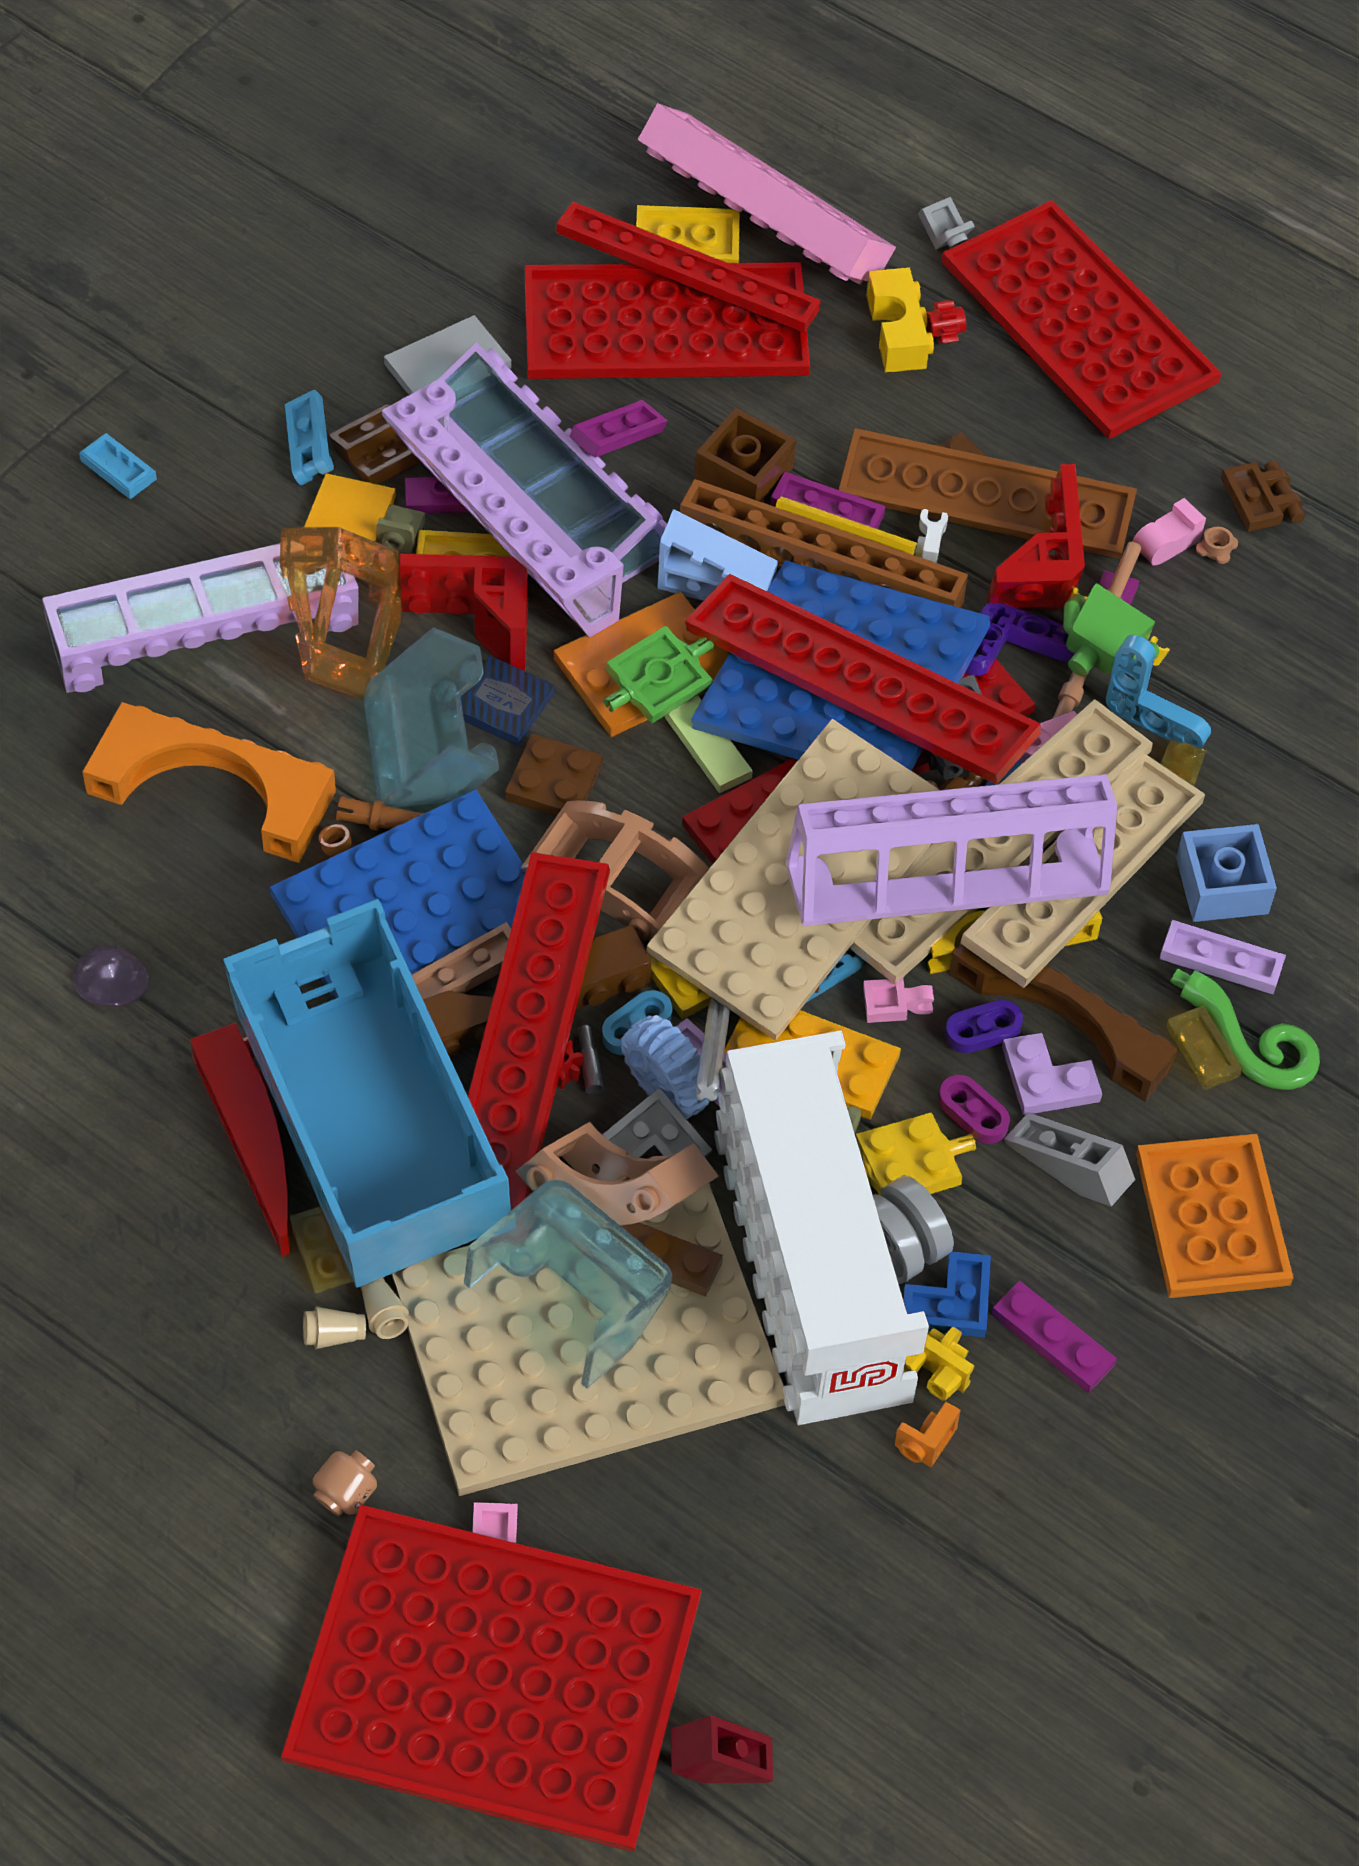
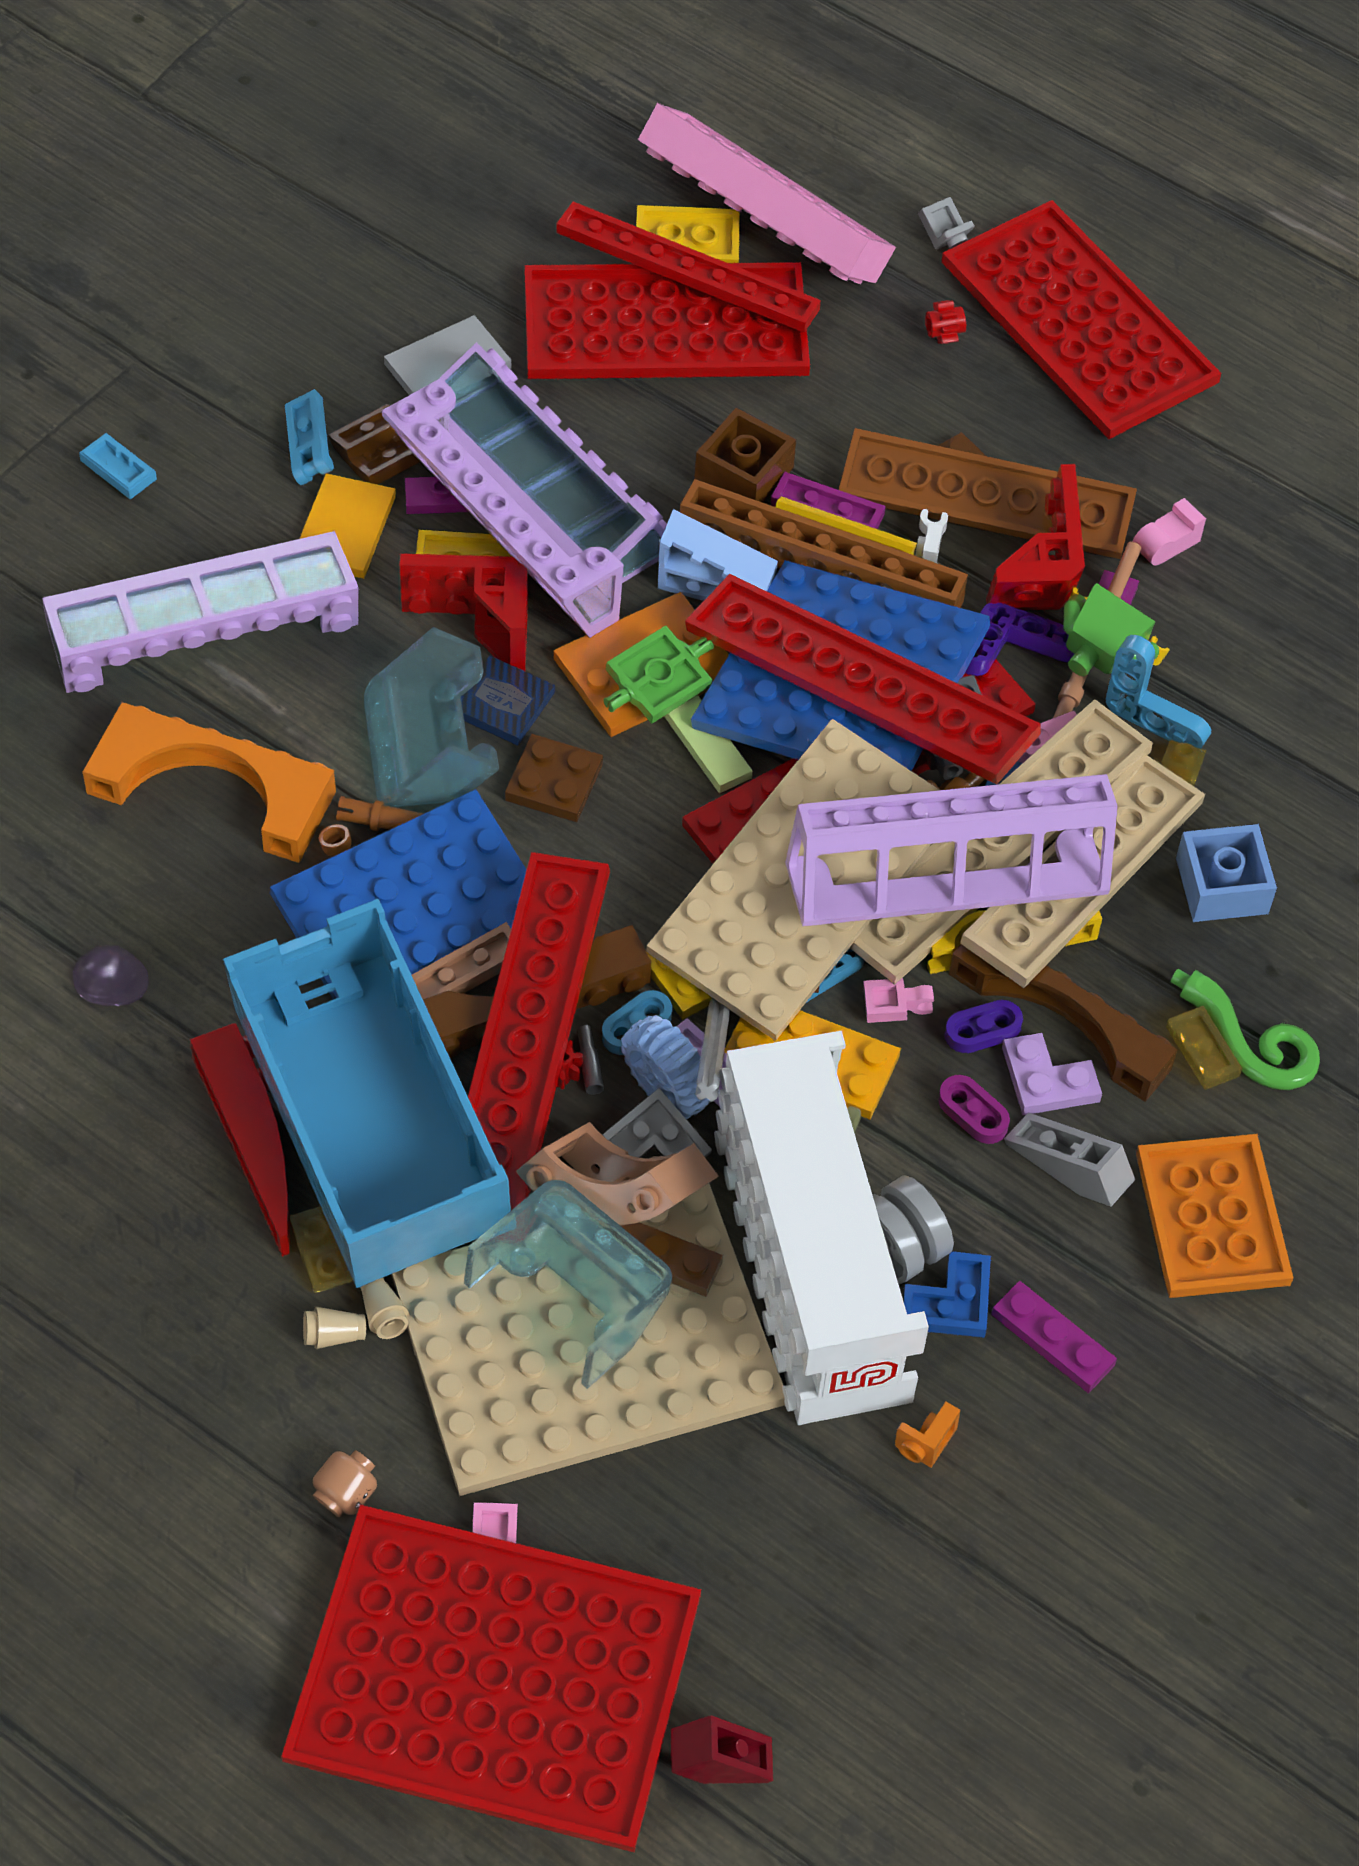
(313, 549): clear orange windscreen -> none
(400, 528): olive bracket -> none
(618, 428): magenta plate -> none
(628, 833): nougat window -> none
(896, 298): yellow arch -> none
(914, 1150): yellow plate -> none
(945, 1360): yellow hips -> none
(1217, 544): nougat plate -> none
(1222, 957): lavender plate -> none
(1255, 501): reddish brown plate -> none

